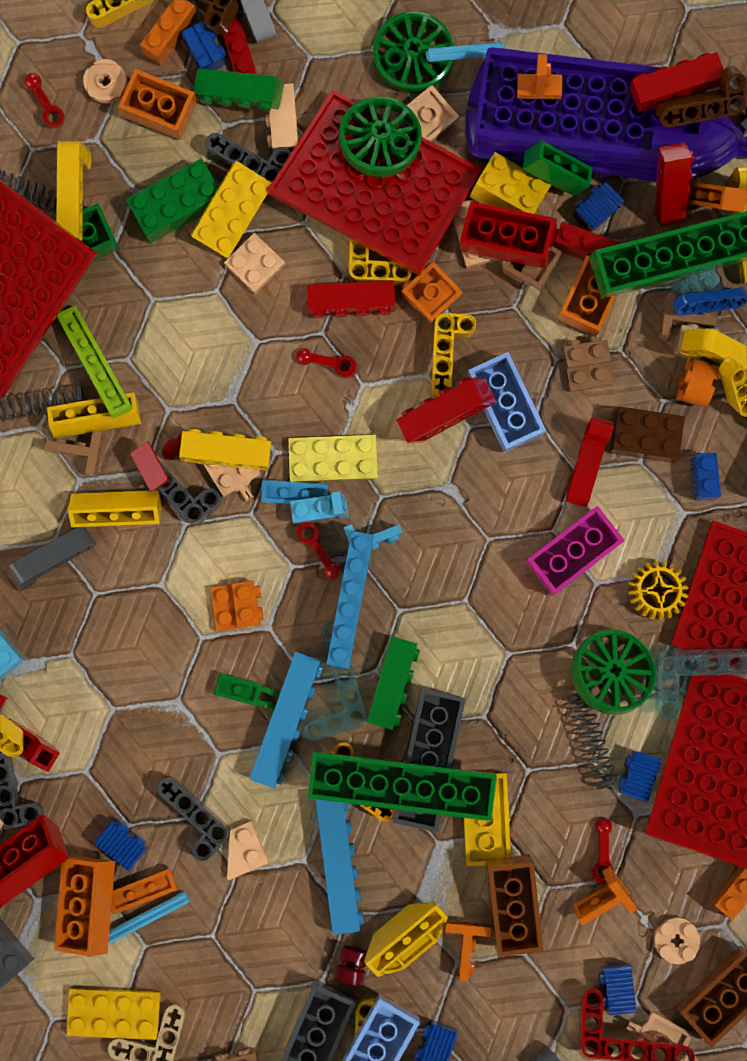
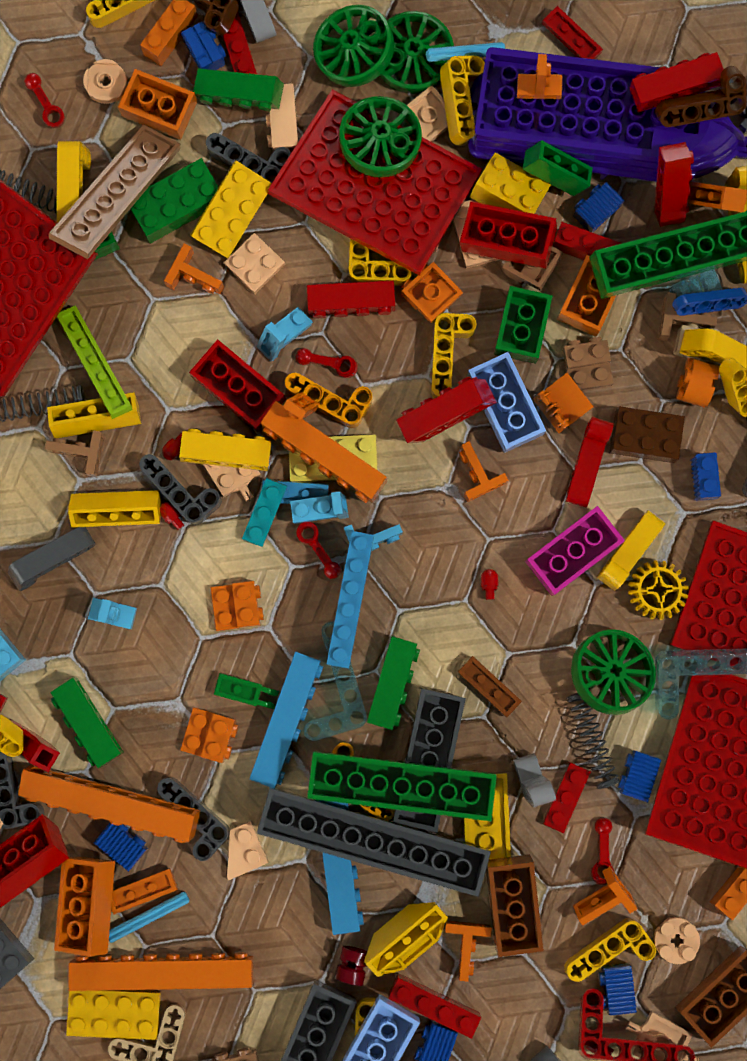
(86, 722): none -> green brick
(109, 803): none -> orange brick
(112, 613): none -> medium azure bracket
(114, 192): none -> medium nougat plate
(150, 466): red slope -> none
(161, 973): none -> orange brick
(171, 515): none -> red cylinder
(190, 274): none -> orange bracket
(209, 735): none -> orange plate
(236, 384): none -> red brick
(264, 512): none -> teal plate
(282, 333): none -> medium azure bracket
(300, 406): none -> orange plate
(324, 452): none -> orange brick
(327, 396): none -> light orange beam
(354, 44): none -> green piece
(373, 841): none -> dark grey brick
(434, 1005): none -> red brick
(460, 126): none -> yellow beam
(478, 475): none -> orange bracket
(489, 583): none -> red cylinder
(489, 686): none -> dark orange plate
(523, 324): none -> green brick
(534, 785): none -> light grey beam
(563, 402): none -> orange hinge
(566, 797): none -> red plate
(571, 34): none -> red plate
(606, 954): none -> yellow beam
(630, 551): none -> yellow beam

